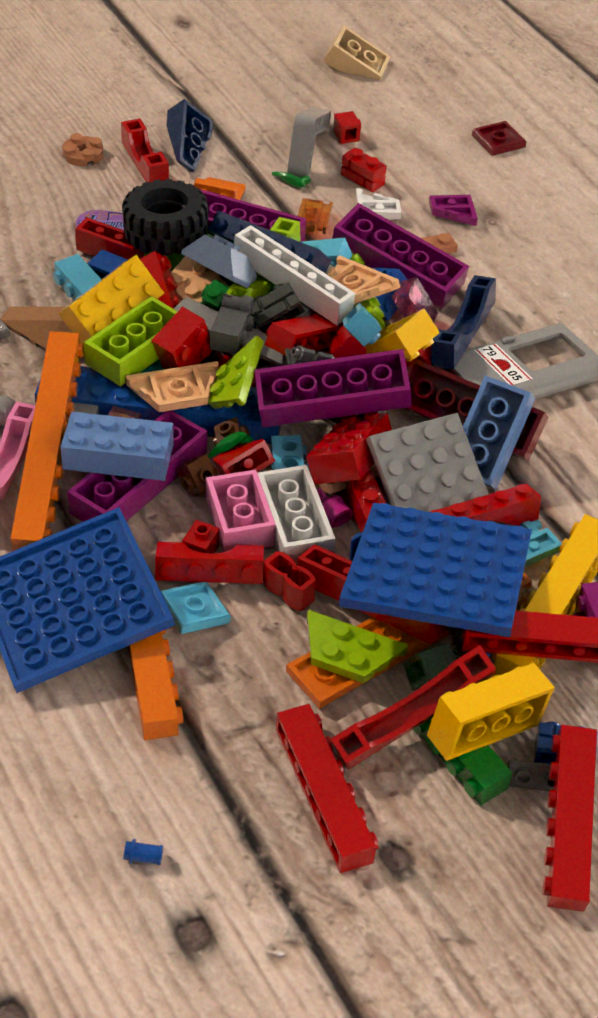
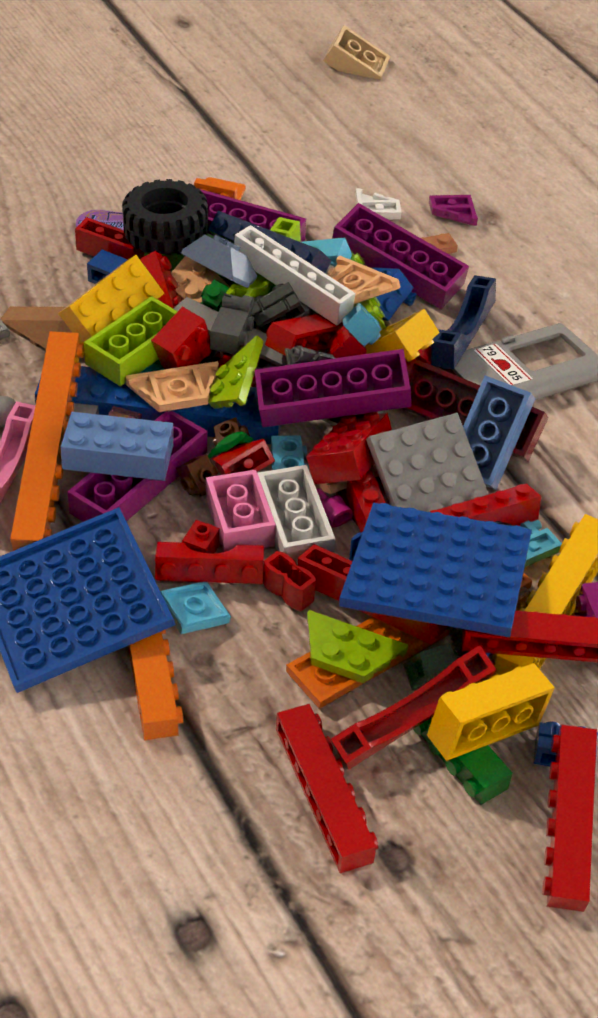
(74, 276): medium azure brick -> none
(82, 149): nougat plate -> none
(137, 144): red arch -> none
(143, 852): blue pin -> none
(188, 133): dark blue wedge -> none
(292, 180): green bar -> none
(305, 128): light grey beam -> none
(316, 214): clear orange plate -> none
(347, 127): red brick -> none
(363, 169): red brick -> none
(412, 298): clear pink brick -> none
(499, 138): dark red tile -> none
(530, 775): dark grey hinge -> none

